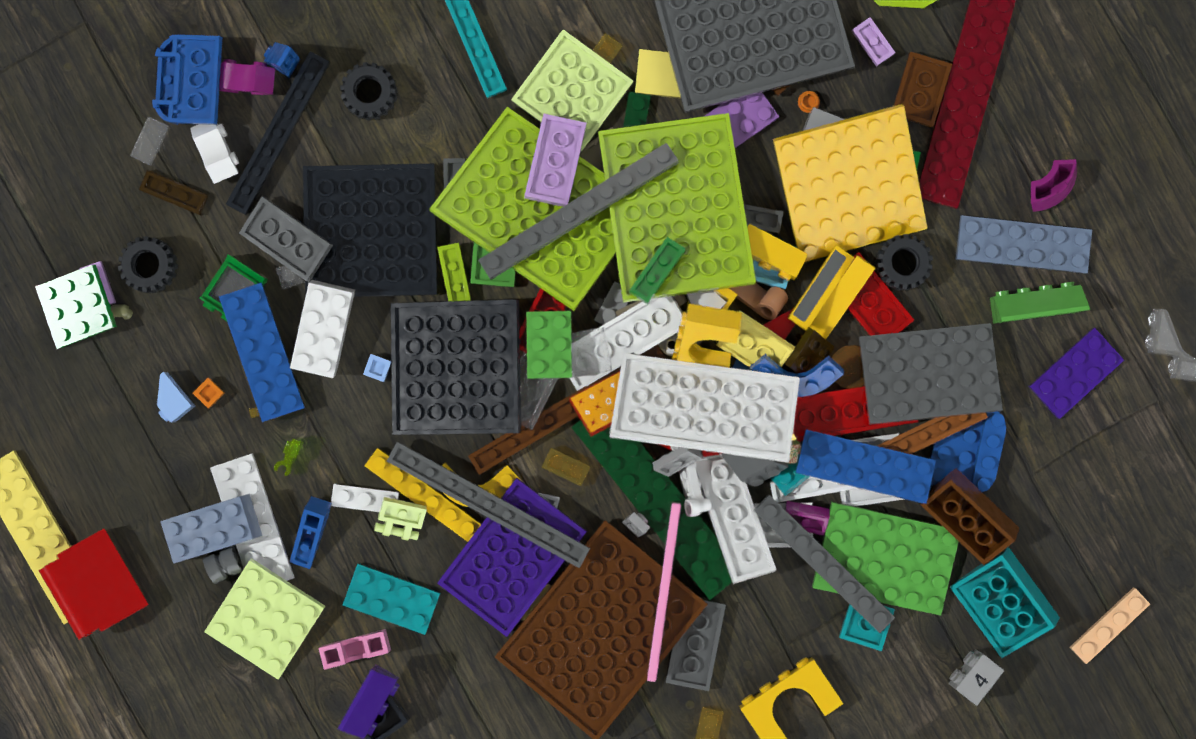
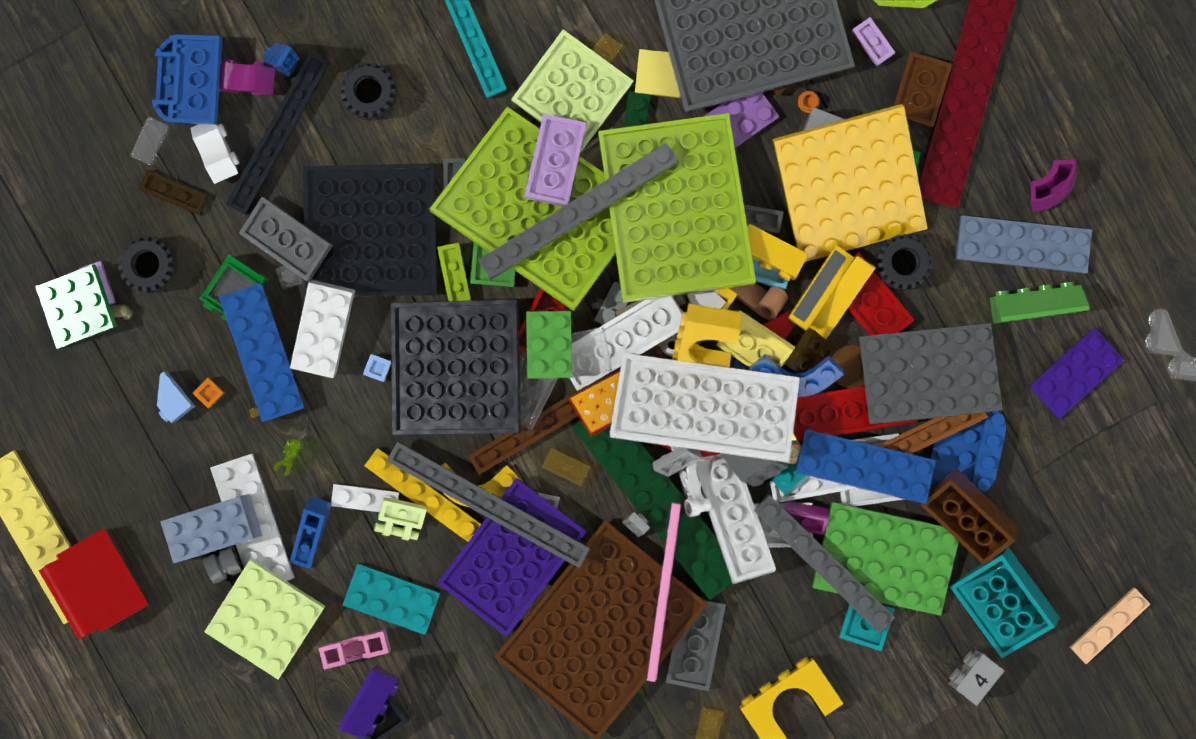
(657, 270): green plate -> none

